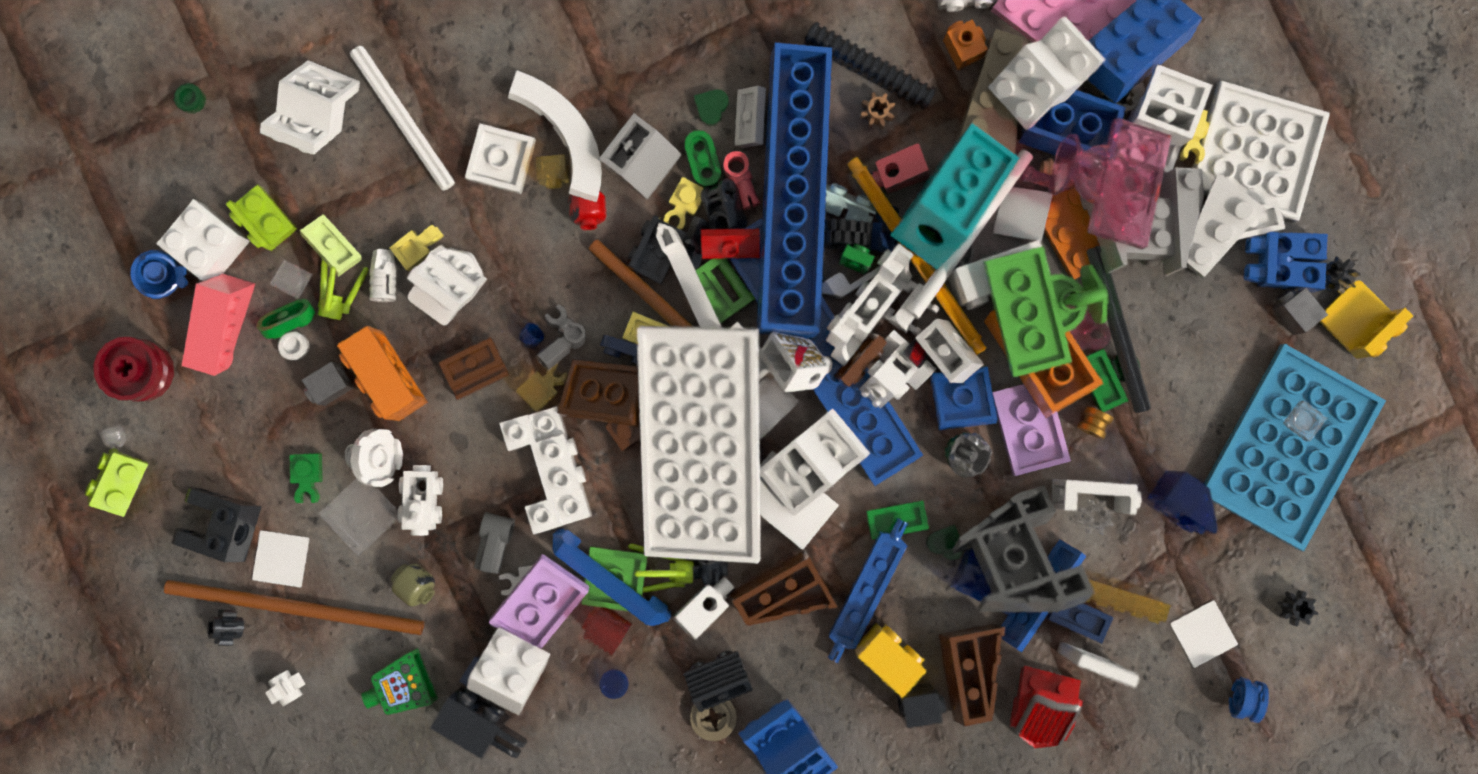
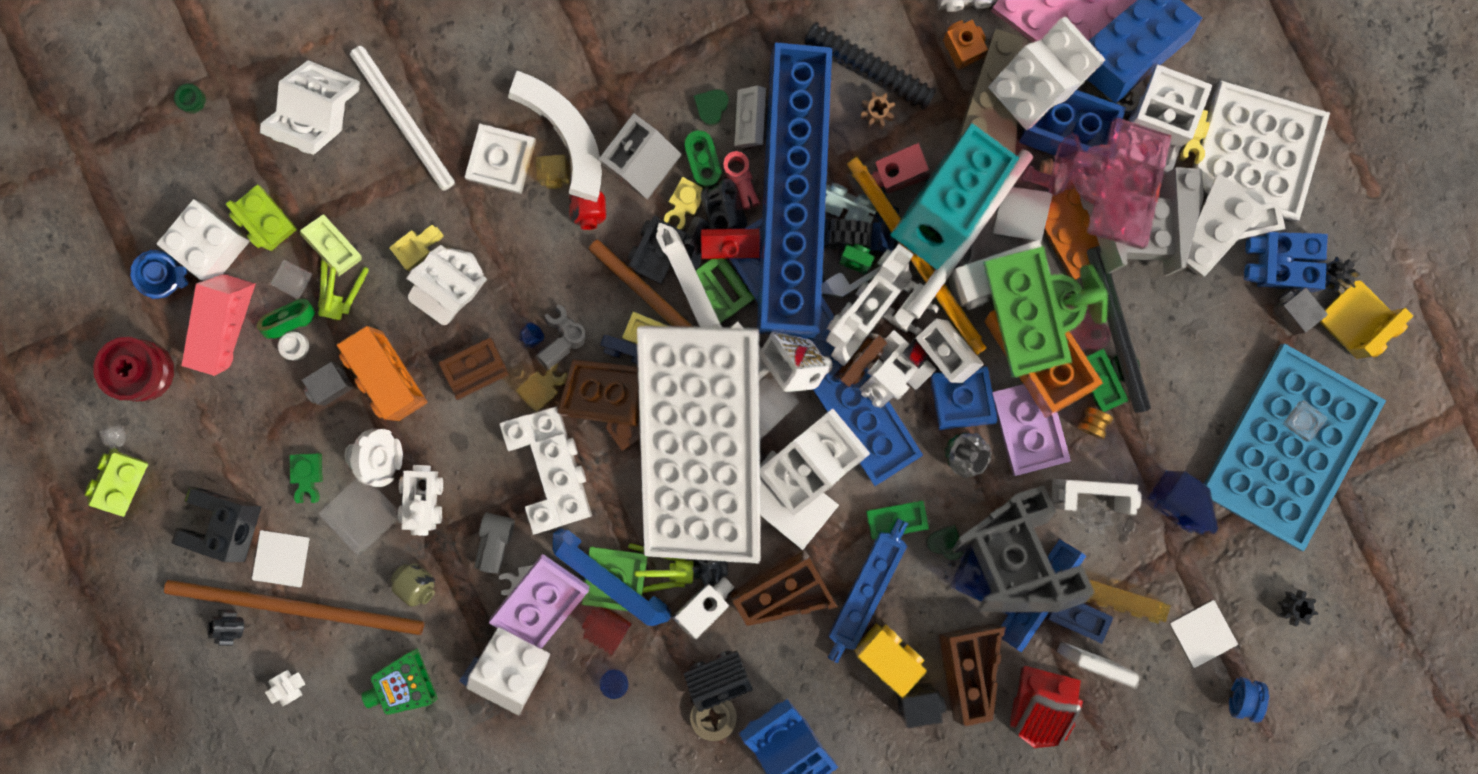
(382, 276): white hinge -> none
(477, 725): black brick -> none

